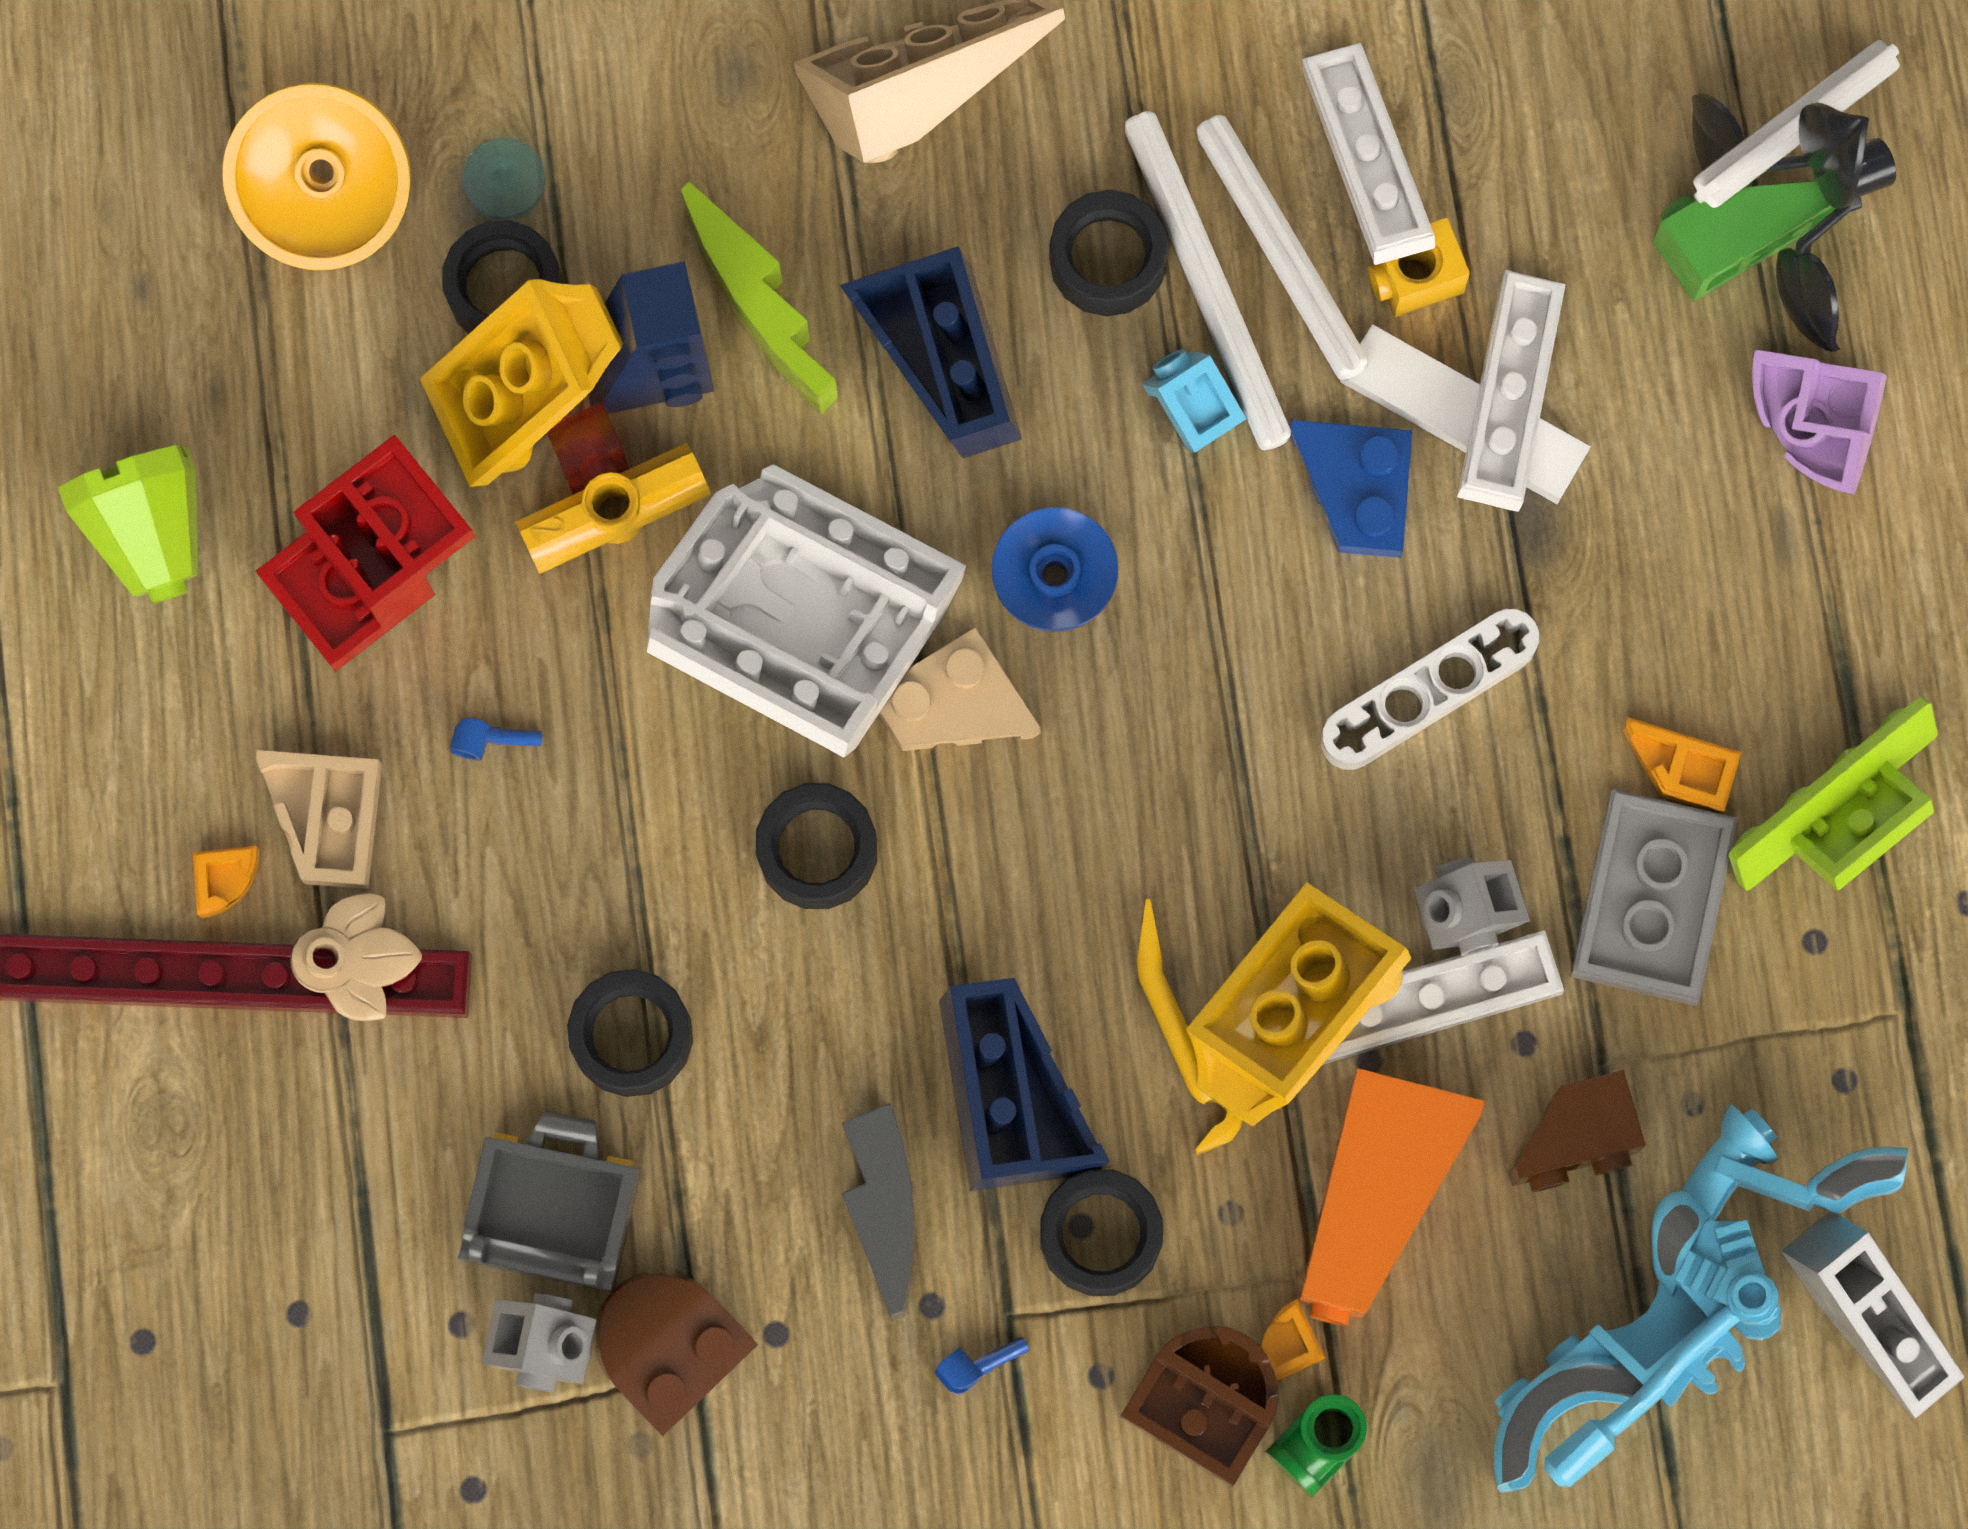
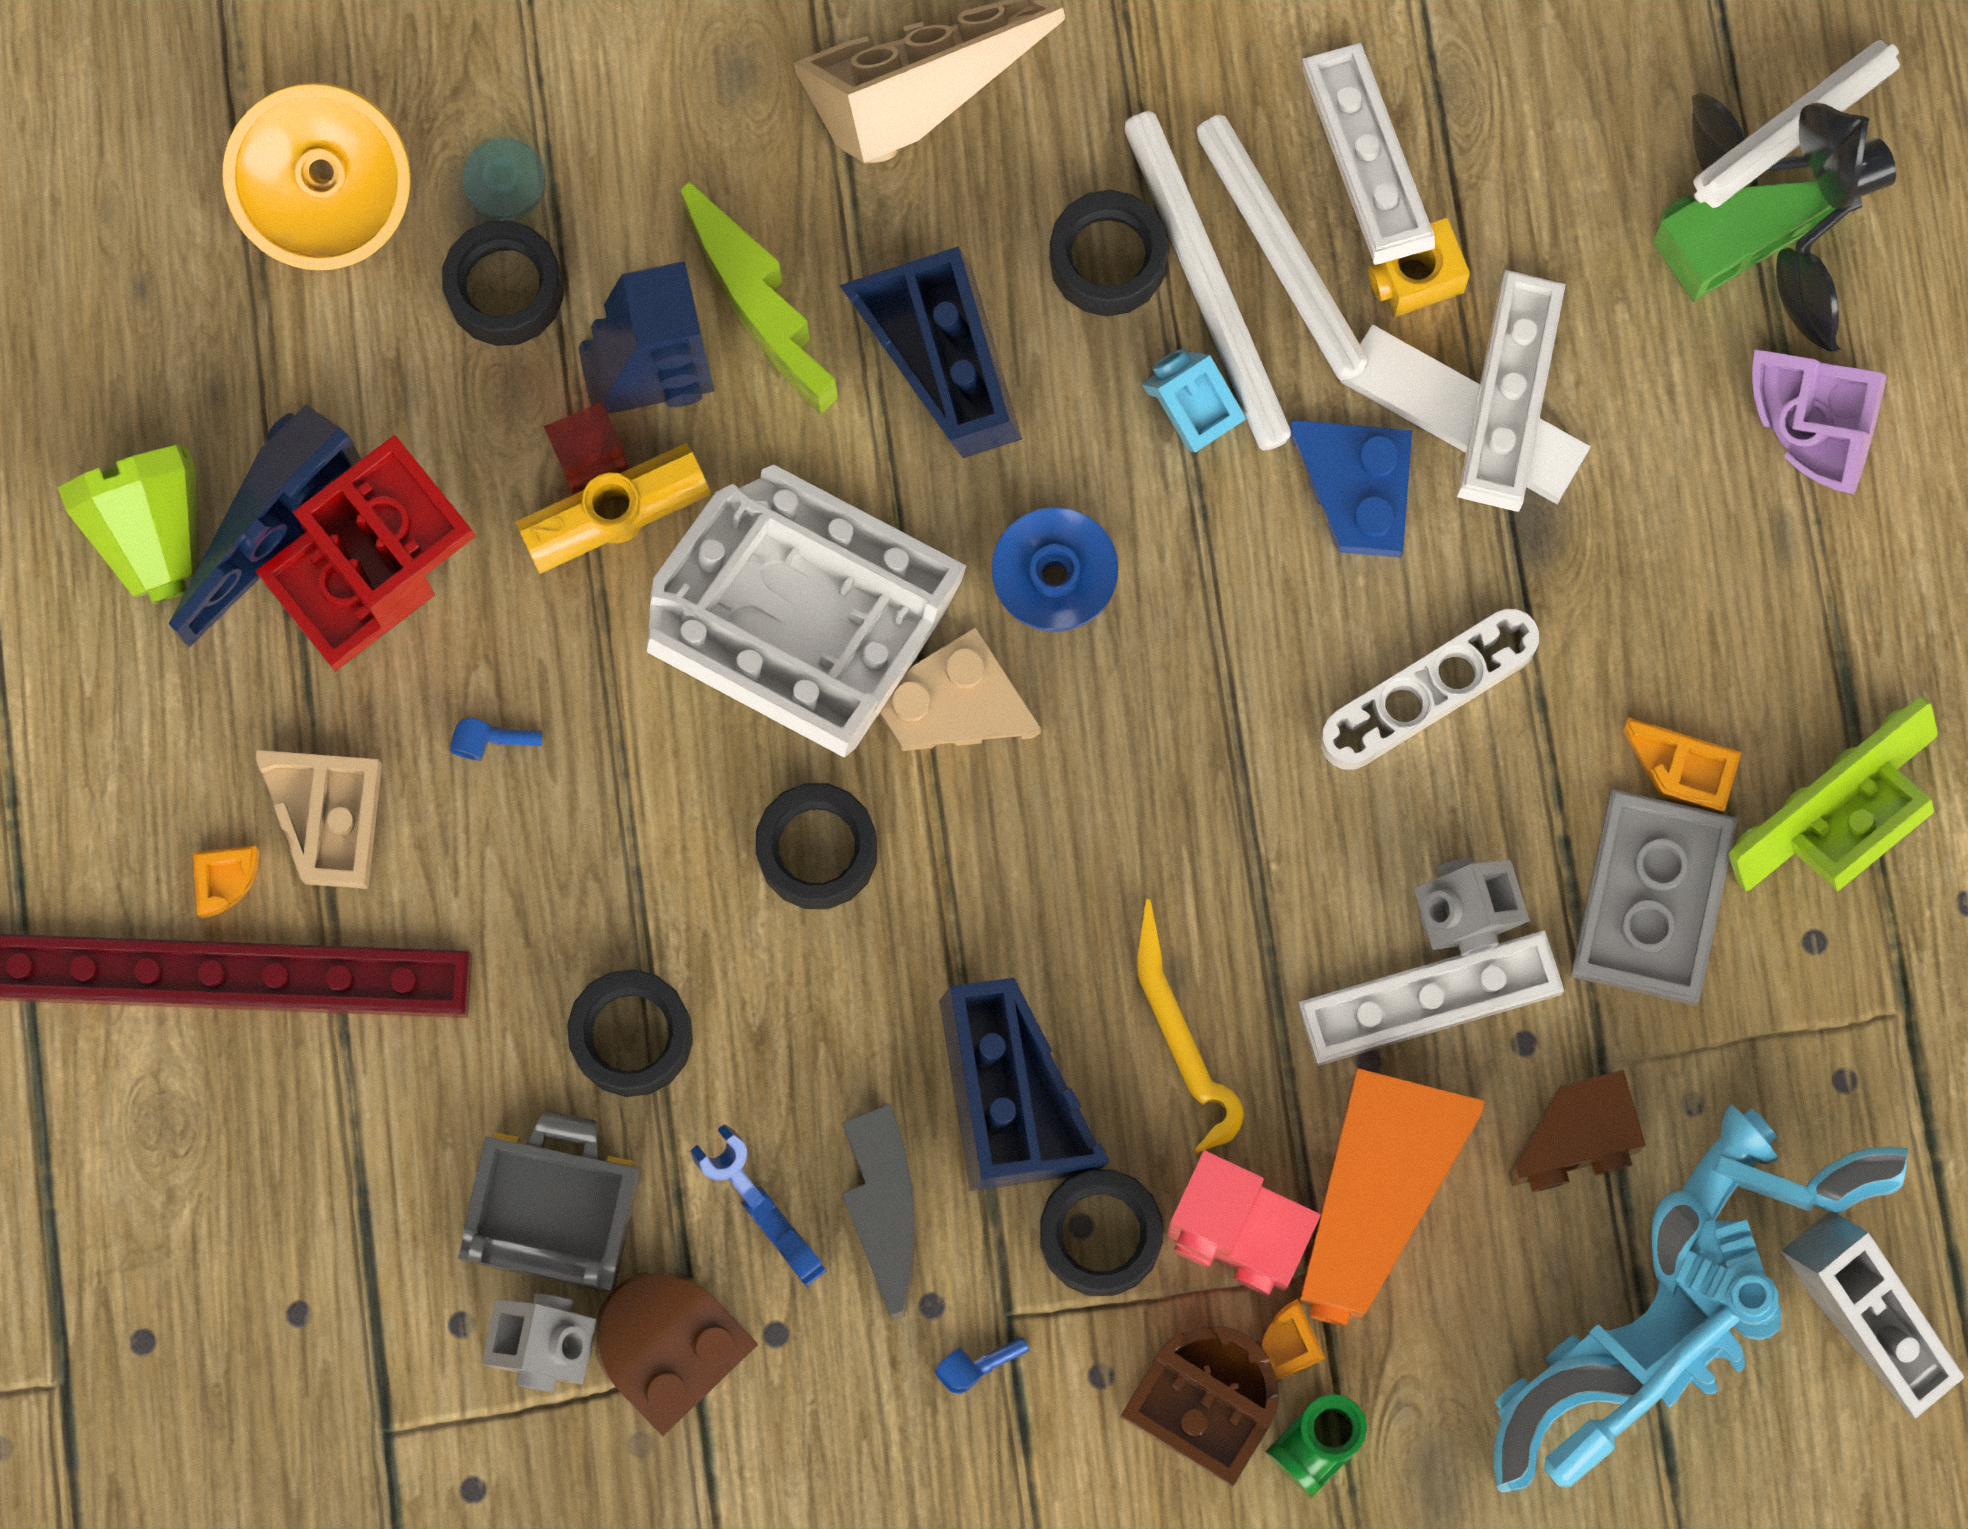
(293, 466): none -> dark blue wedge
(364, 956): tan plate -> none
(520, 374): yellow slope -> none
(760, 1205): none -> blue piece
(1241, 1224): none -> coral brick
(1292, 1004): yellow slope -> none

